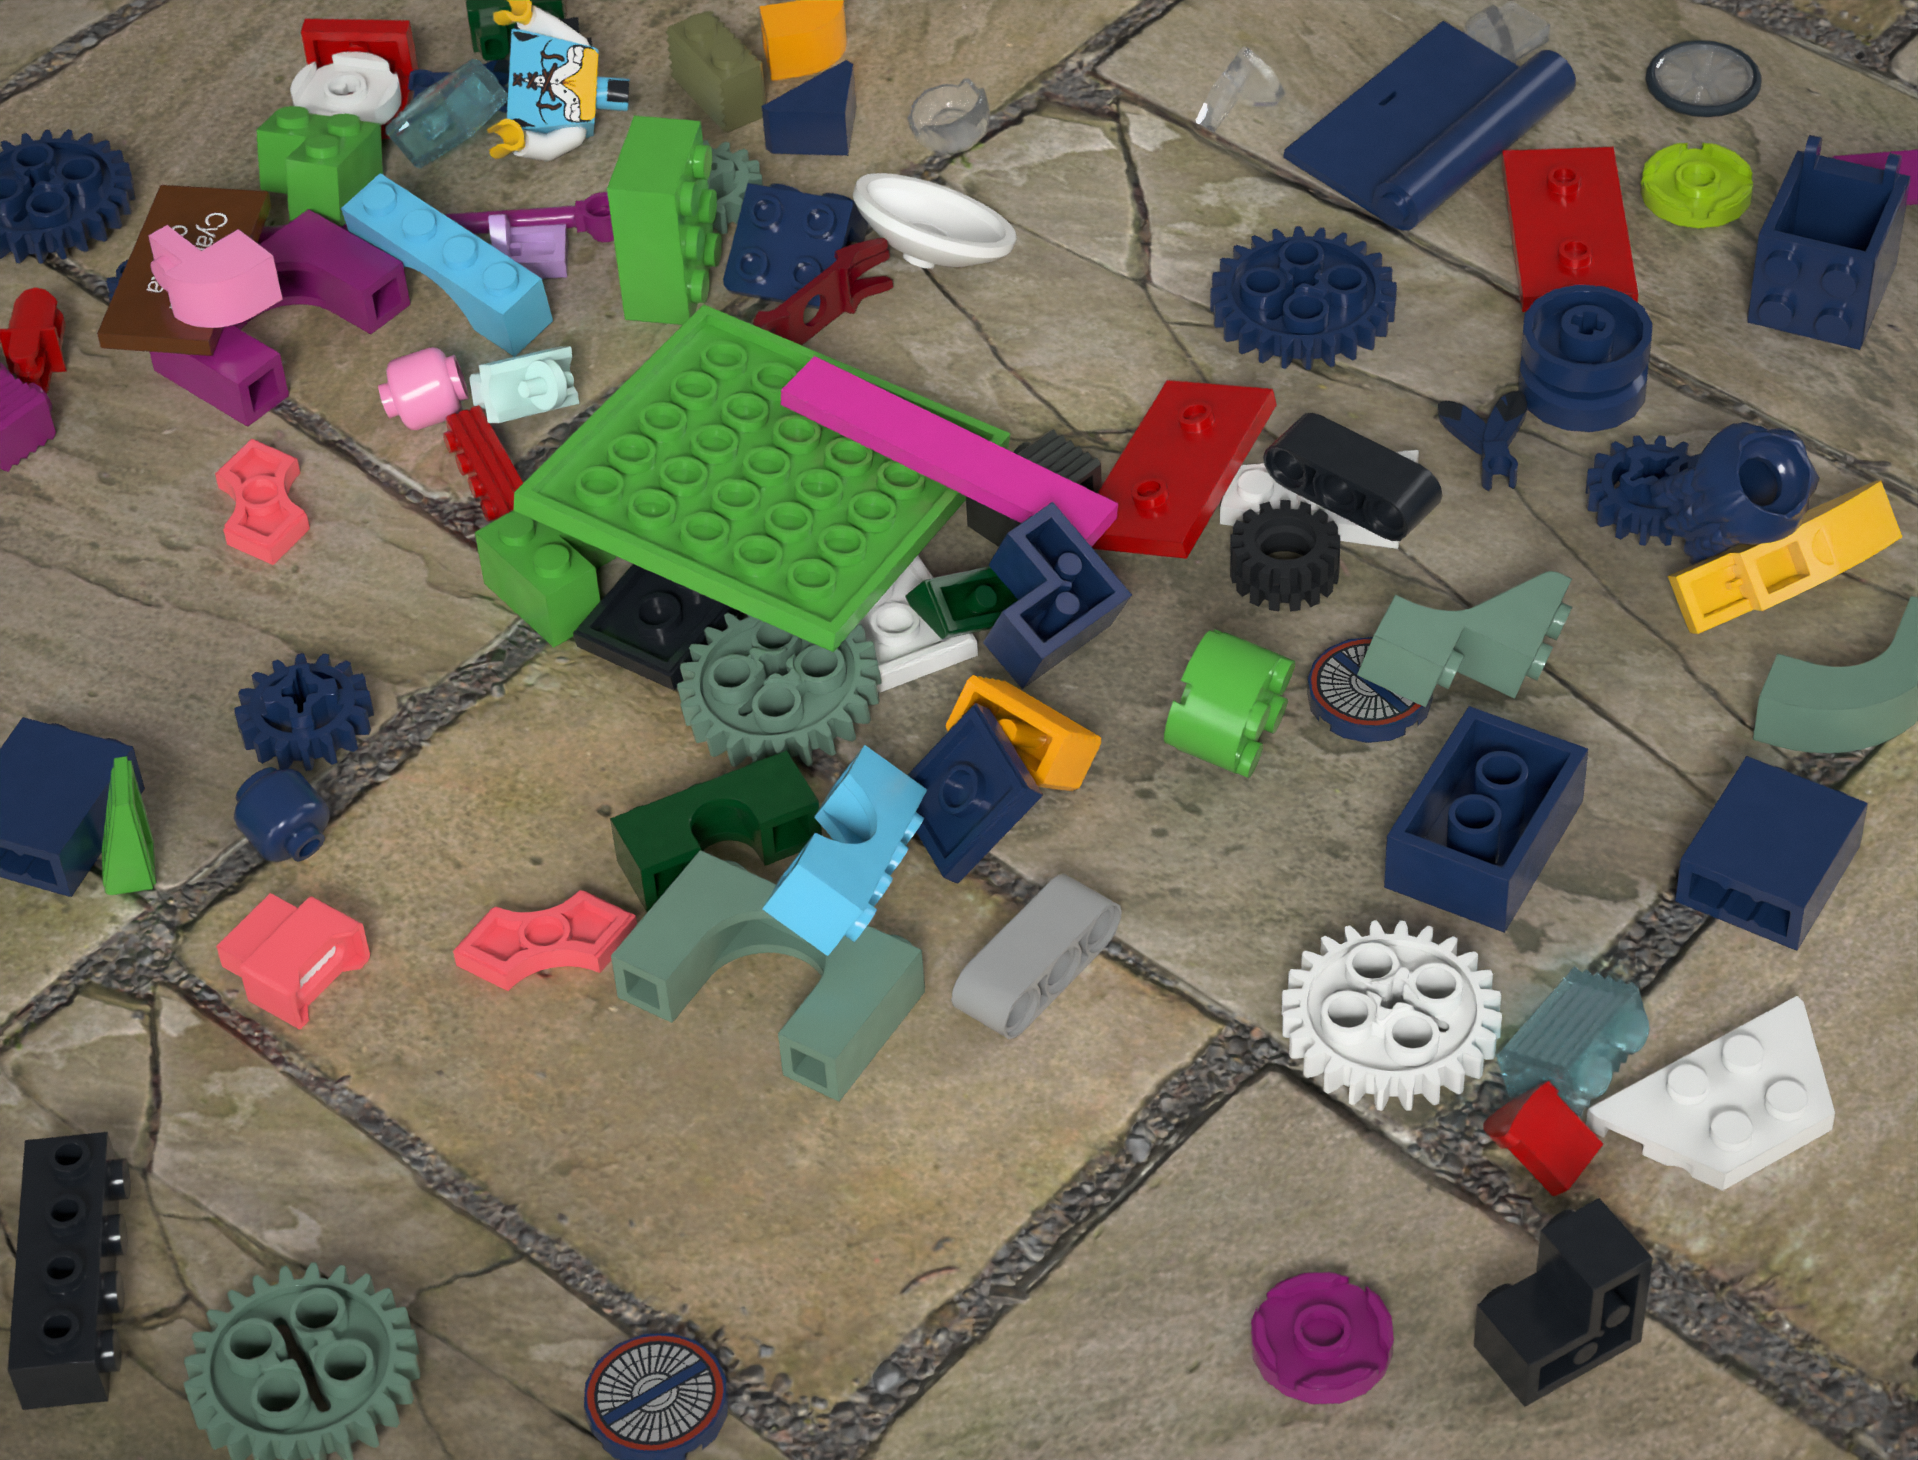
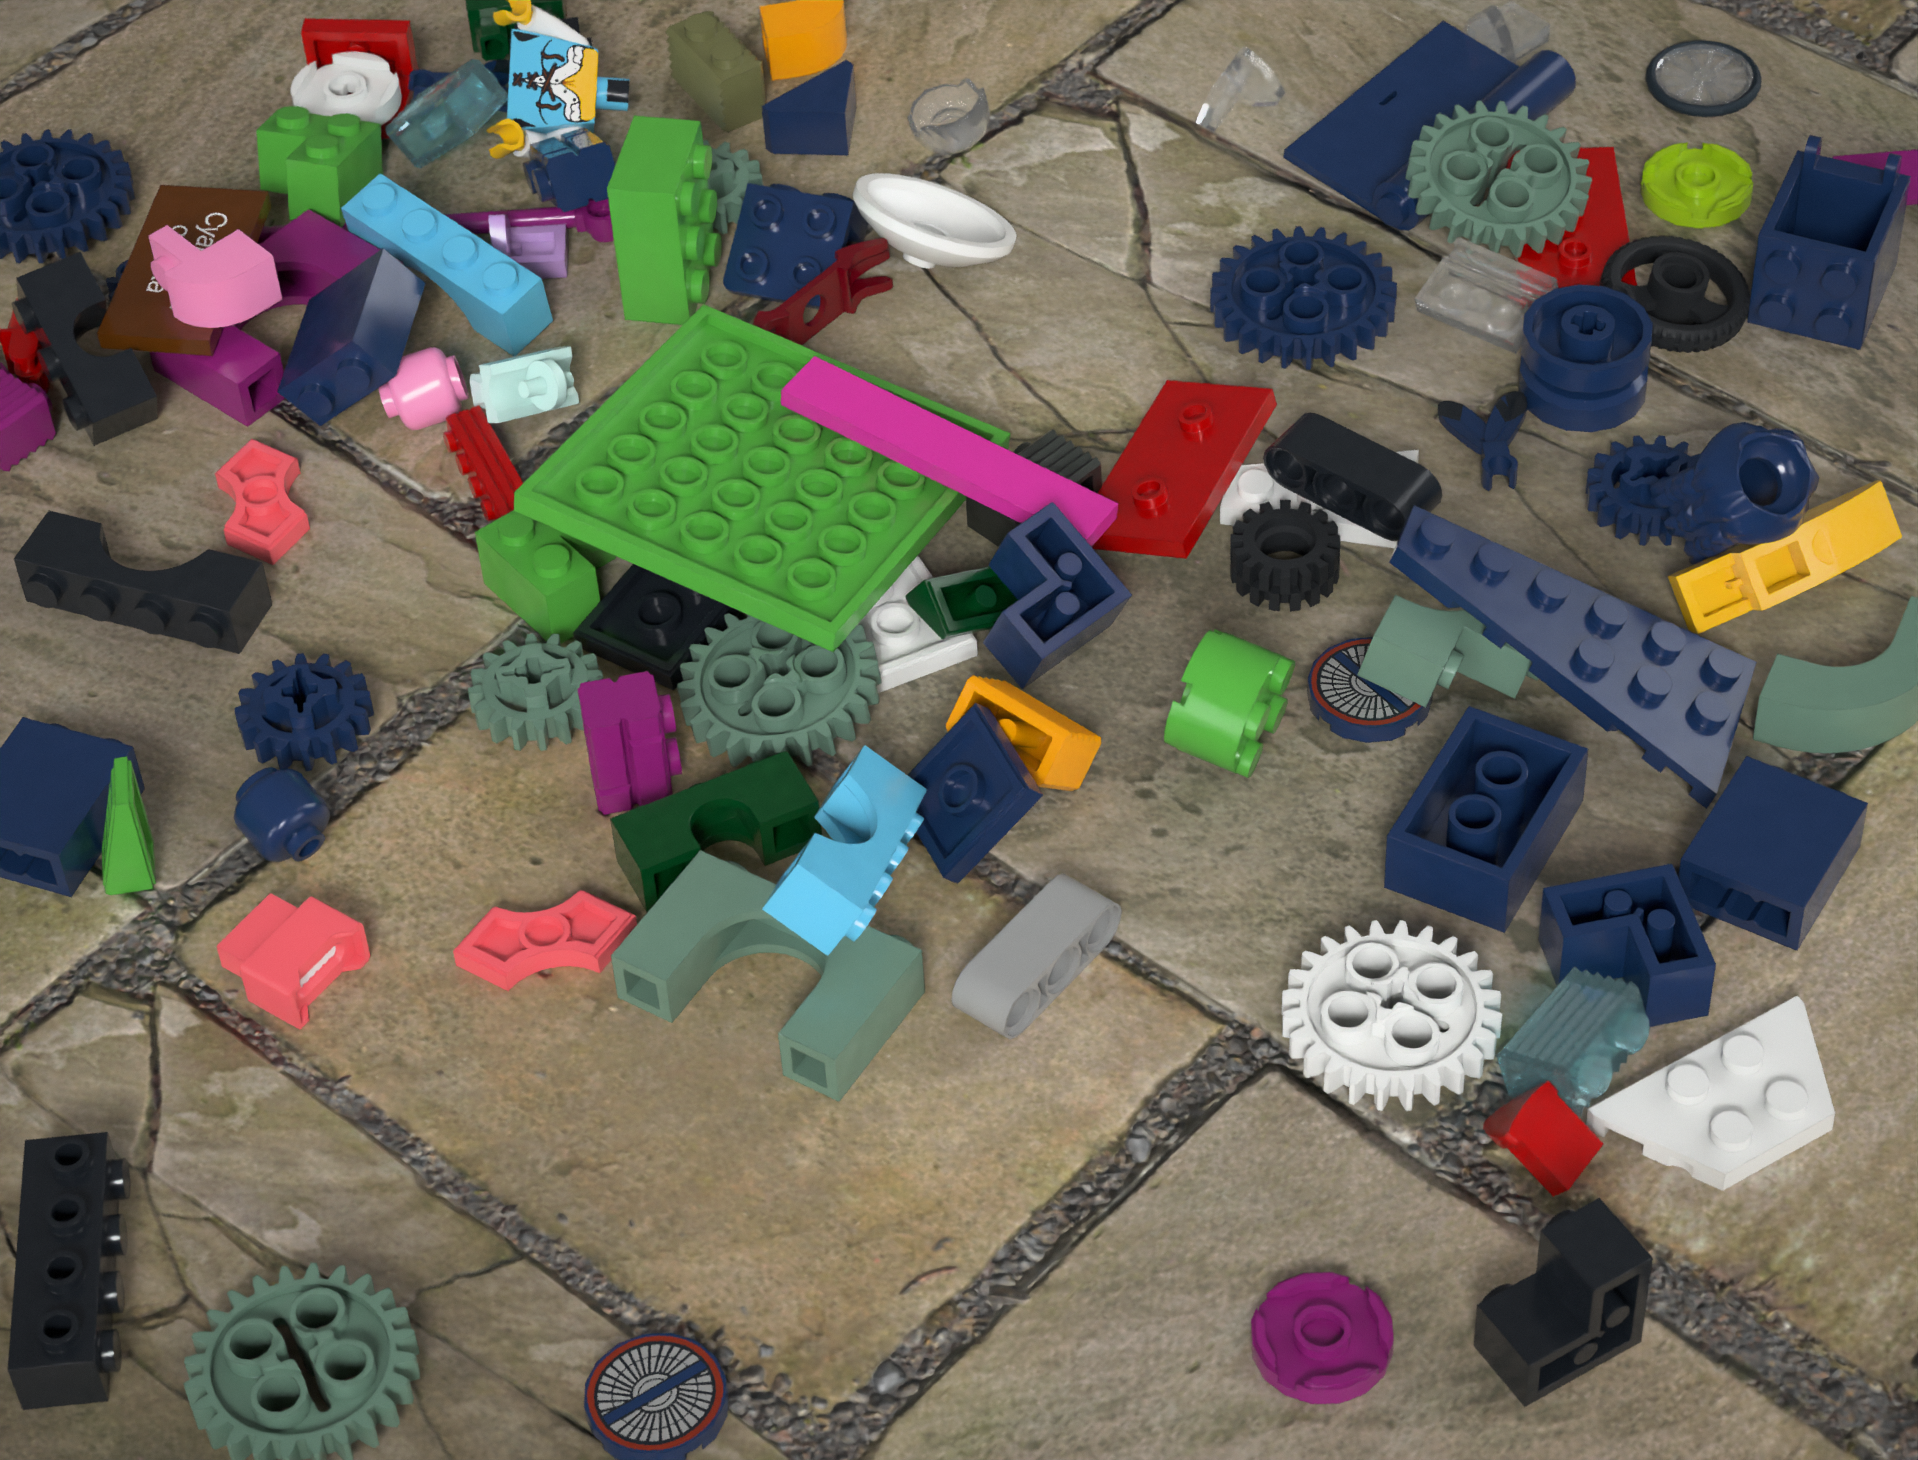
(102, 392): none -> black arch
(206, 601): none -> black arch
(351, 337): none -> dark blue brick
(532, 691): none -> sand green gear
(570, 169): none -> dark blue brick
(627, 741): none -> magenta brick
(1483, 294): none -> clear plate
(1525, 203): none -> sand green gear
(1597, 652): none -> dark blue wing
(1635, 930): none -> dark blue brick
(1678, 289): none -> black wheel

